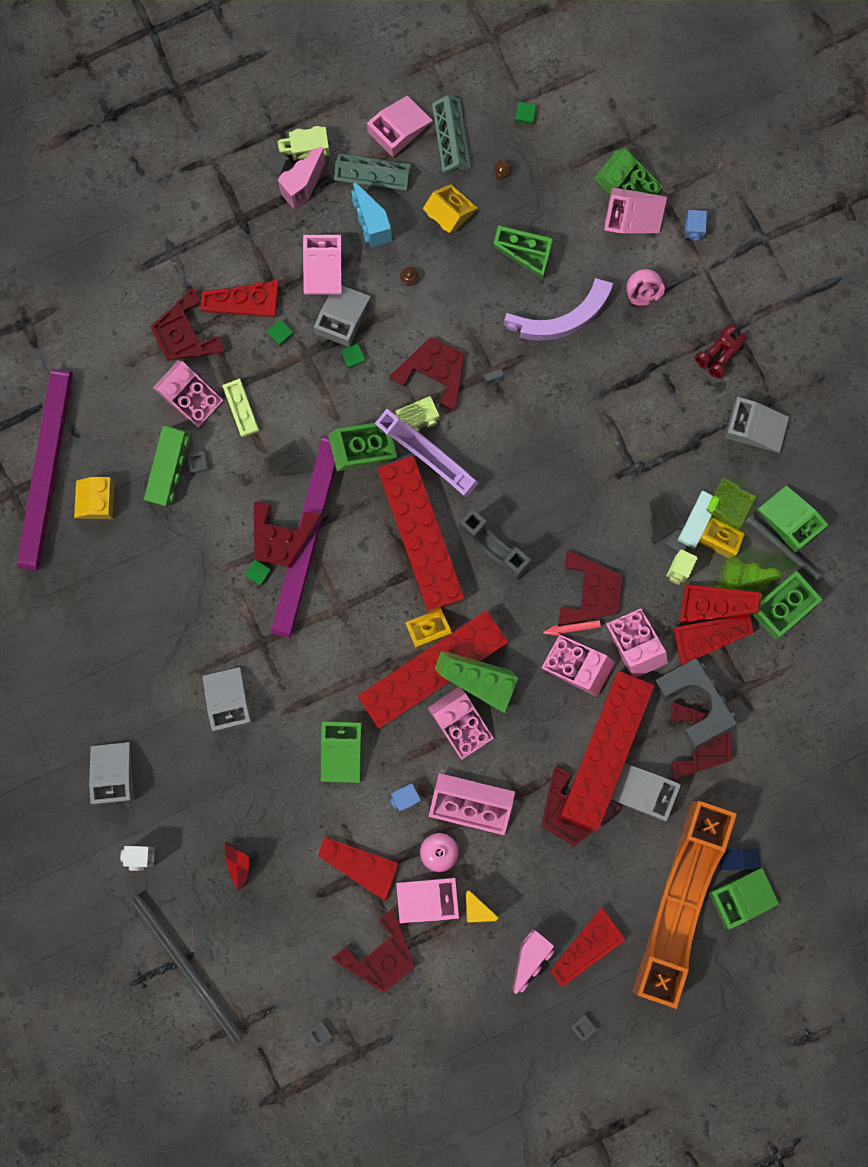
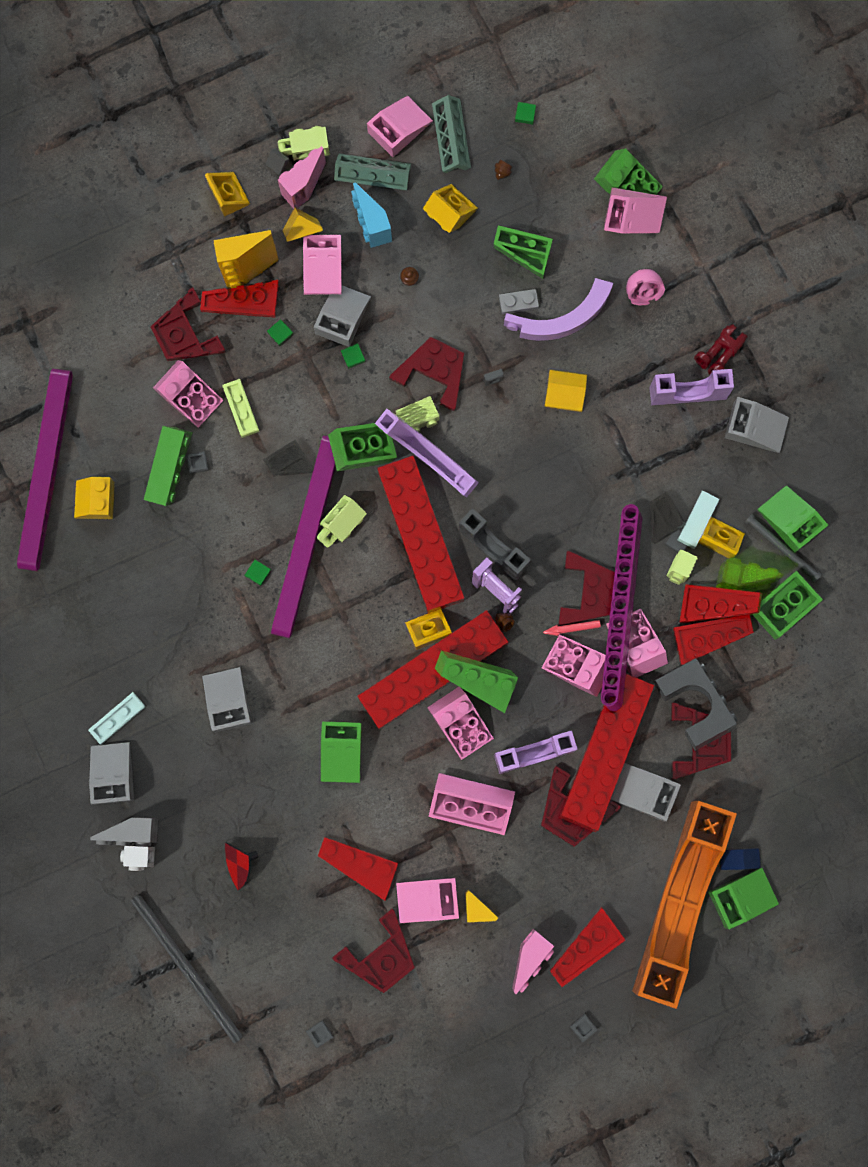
(117, 718): none -> light aqua tile
(137, 830): none -> light grey slope
(227, 191): none -> yellow slope
(245, 256): none -> yellow slope
(280, 544): dark red wing -> none
(300, 225): none -> yellow slope
(340, 521): none -> yellowish green brick
(404, 798): medium blue brick -> none
(429, 848): bright pink cylinder -> none
(484, 577): none -> lavender fence
(504, 621): none -> reddish brown plate
(518, 301): none -> light grey plate
(535, 753): none -> lavender arch
(565, 390): none -> yellow slope
(621, 615): none -> magenta beam
(695, 224): medium blue brick -> none
(715, 387): none -> lavender arch
(730, 503): clear neon green slope -> none

